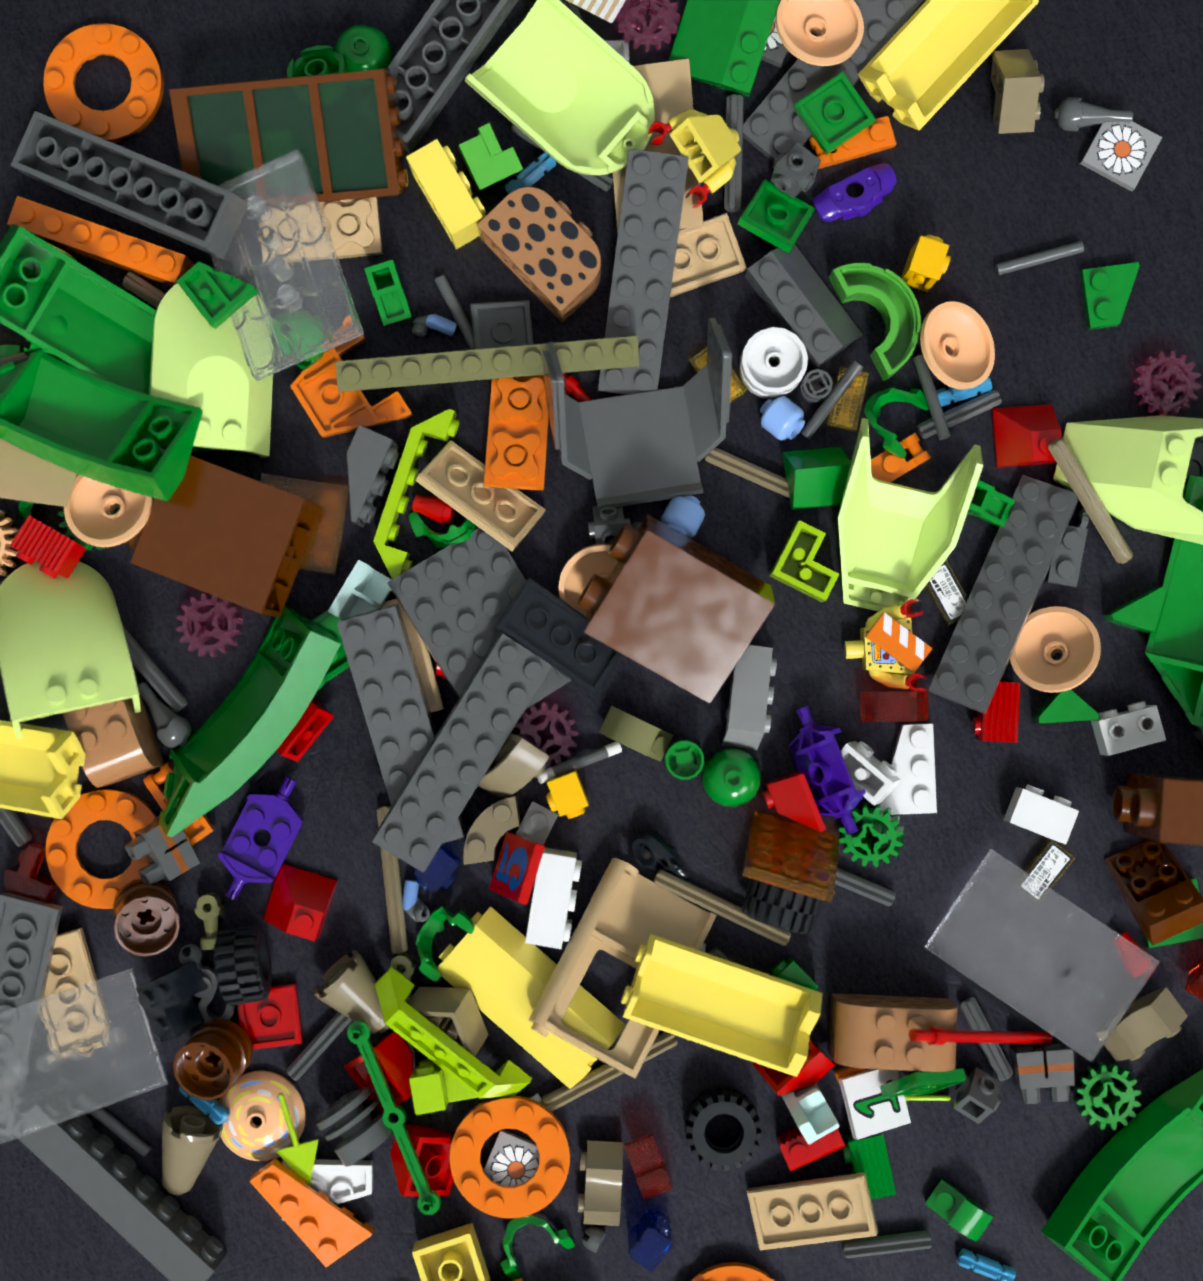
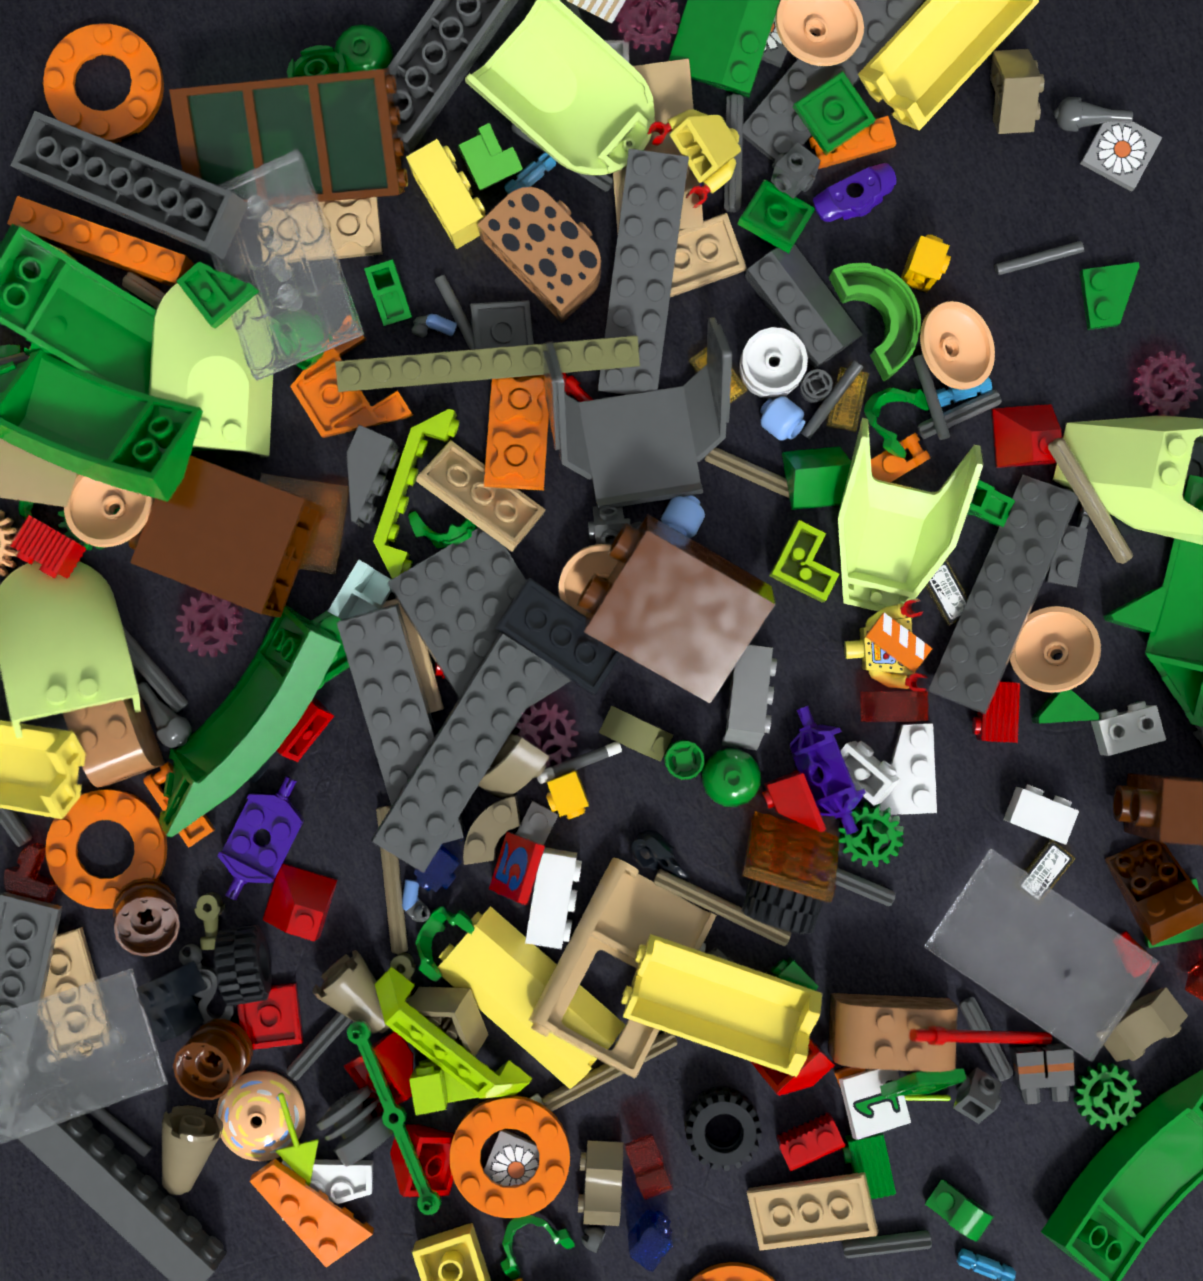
(166, 855): dark grey hips -> none
(217, 1113): dark azure axle -> none
(434, 509): red cone -> none
(811, 1113): light aqua panel -> none

